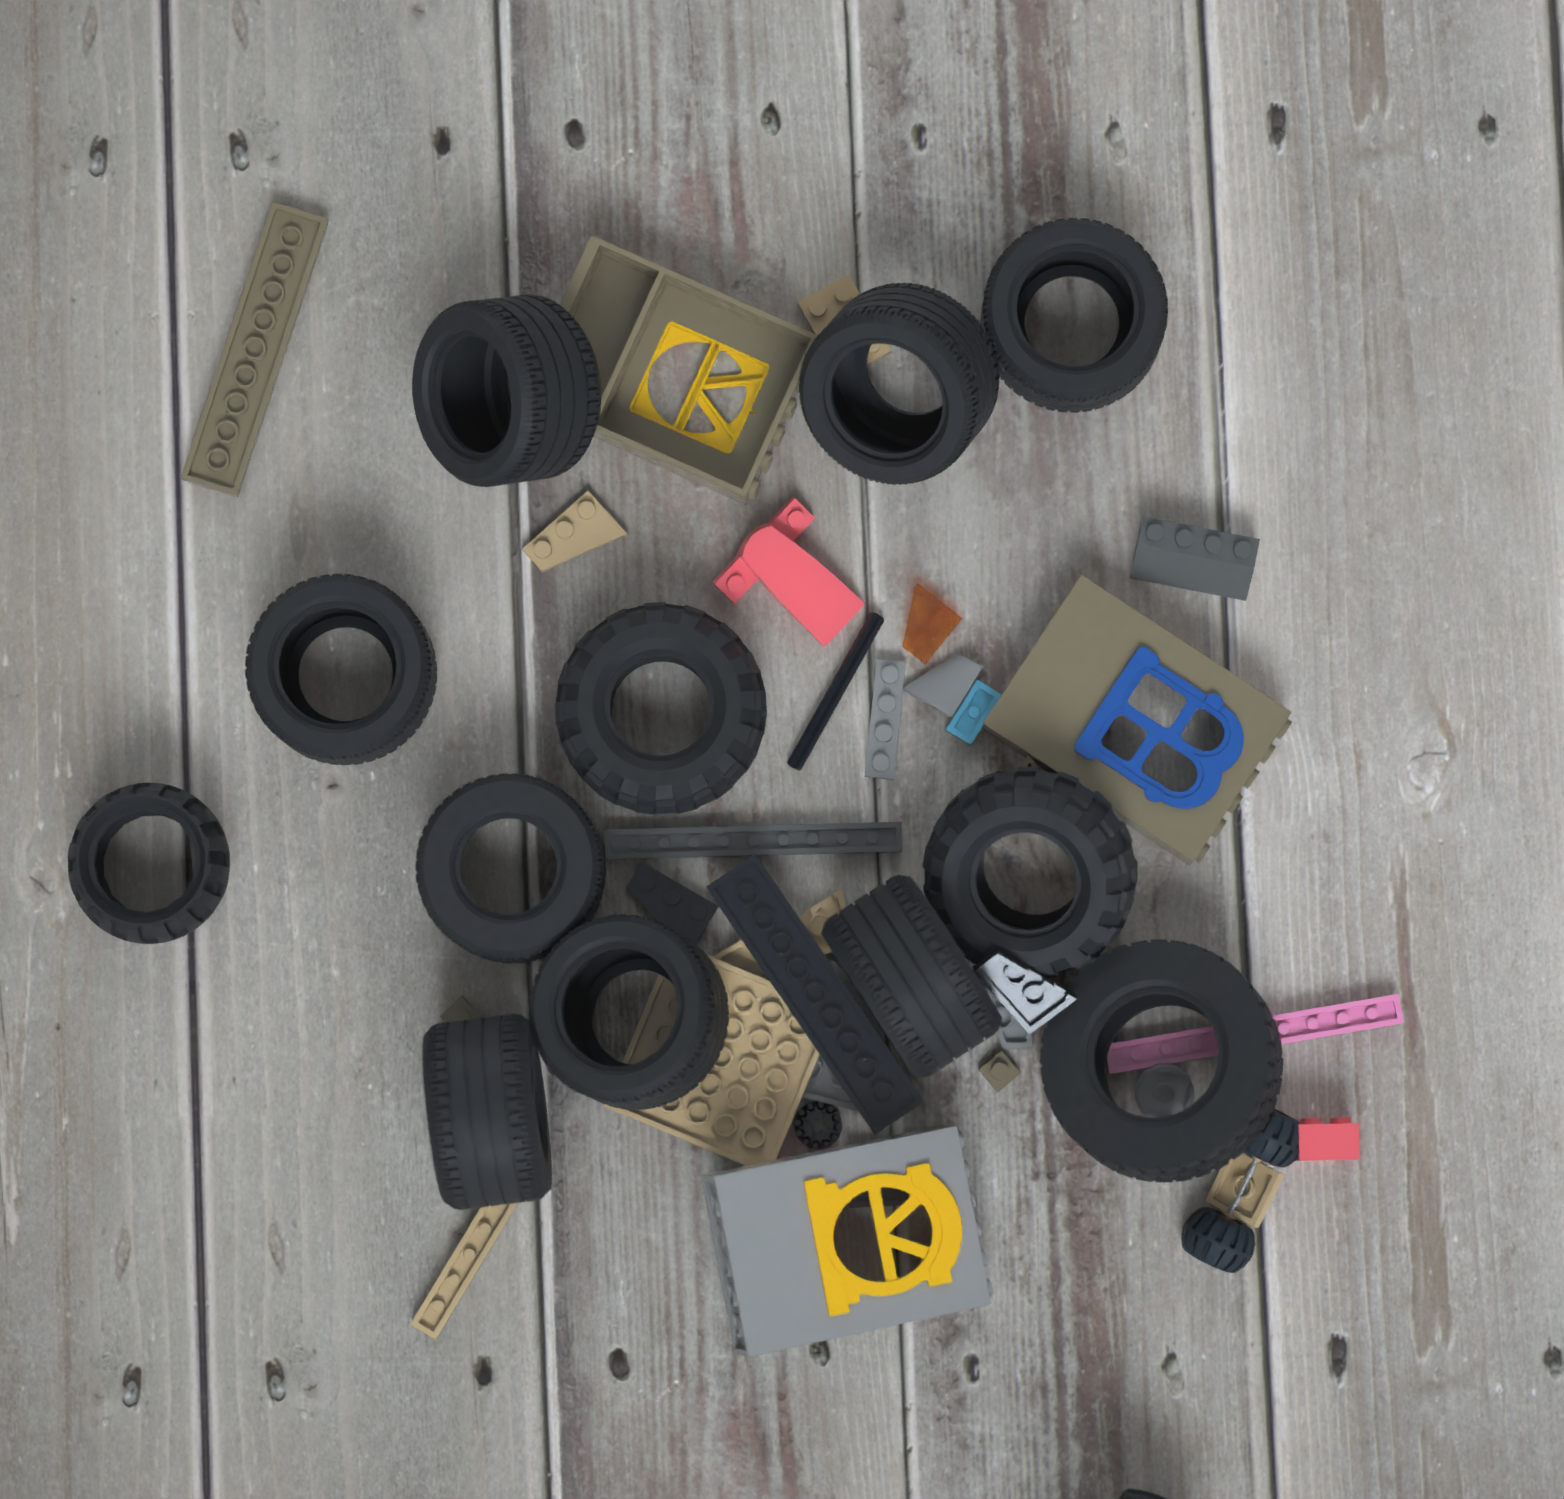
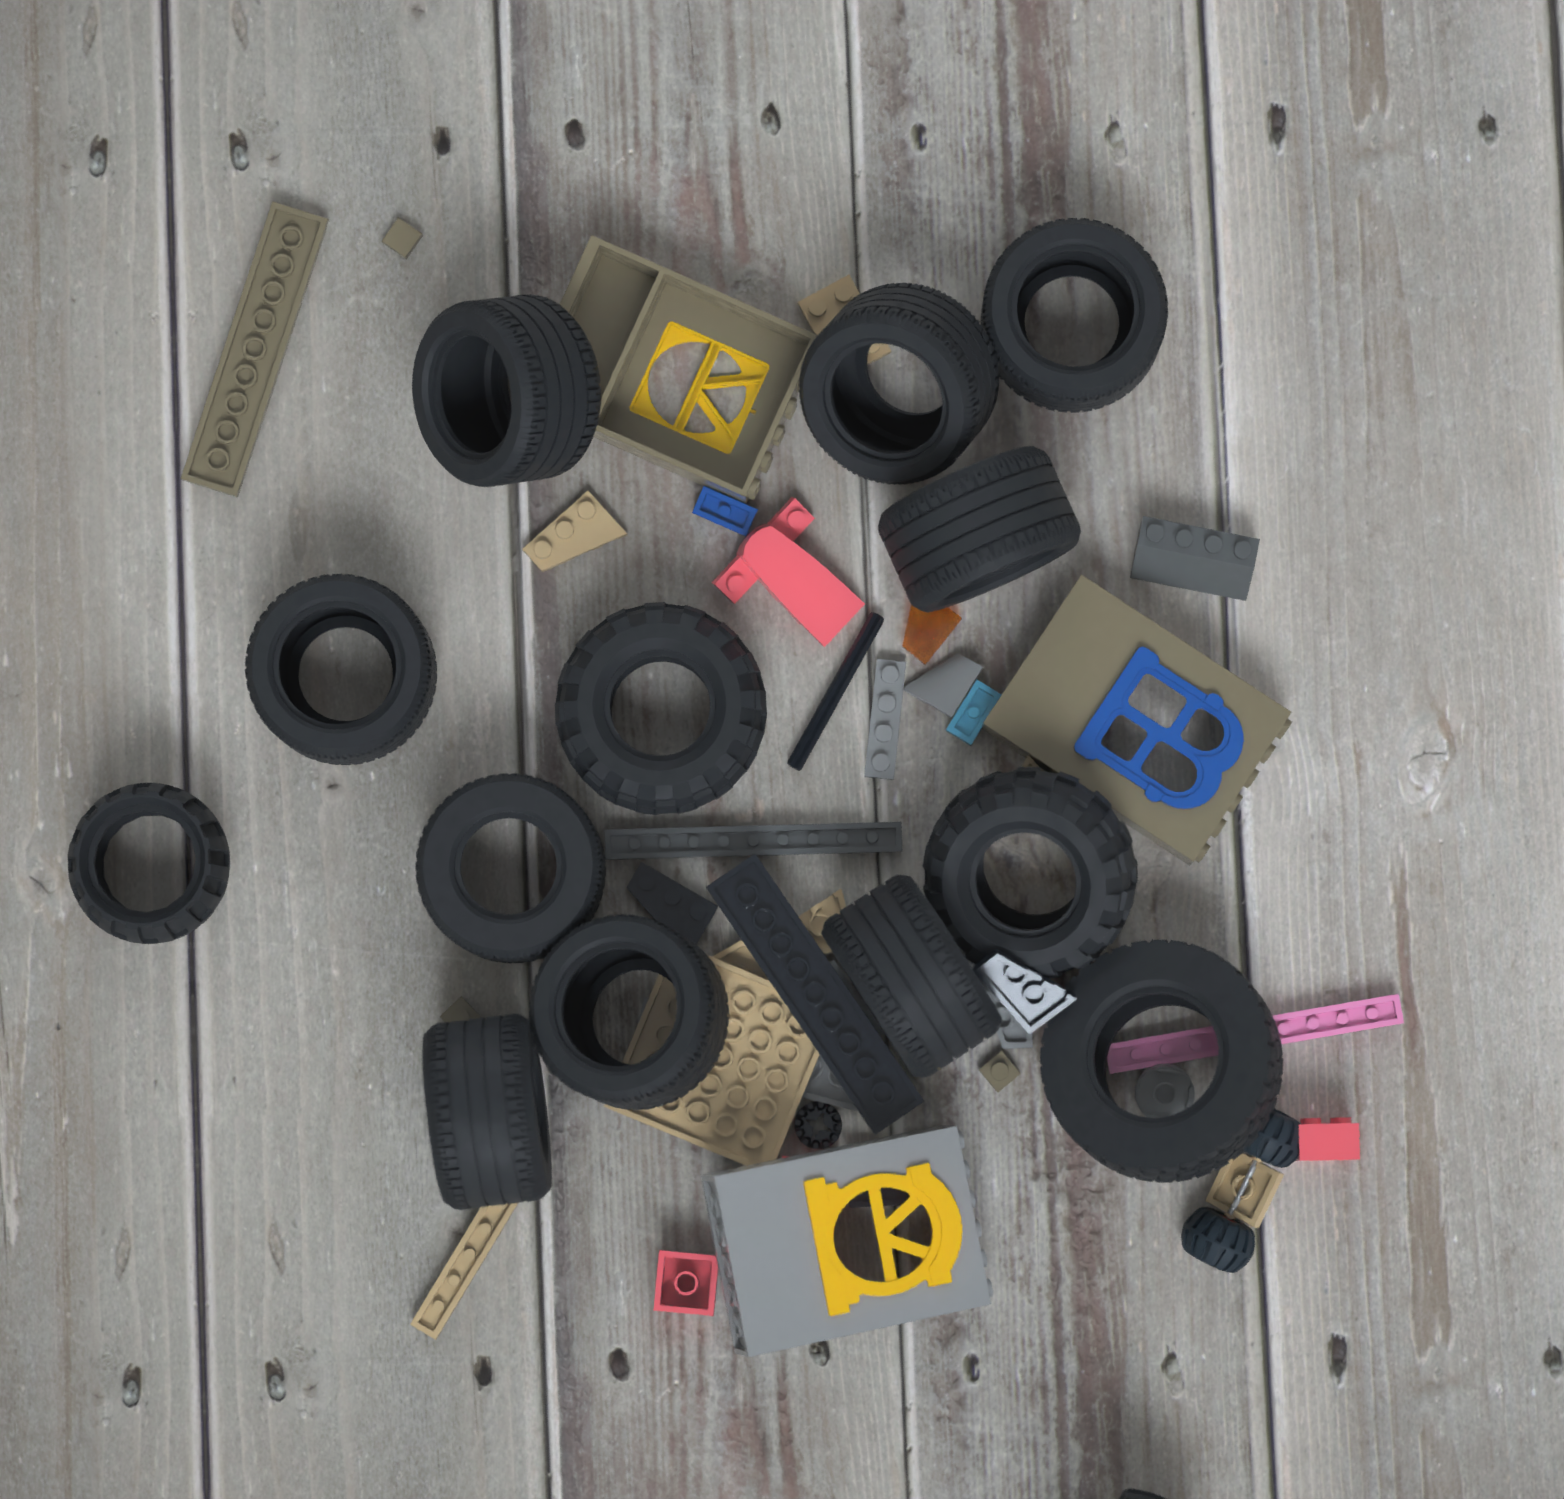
(402, 238): none -> dark tan tile
(686, 1283): none -> coral brick
(725, 511): none -> blue plate
(979, 528): none -> black tyre

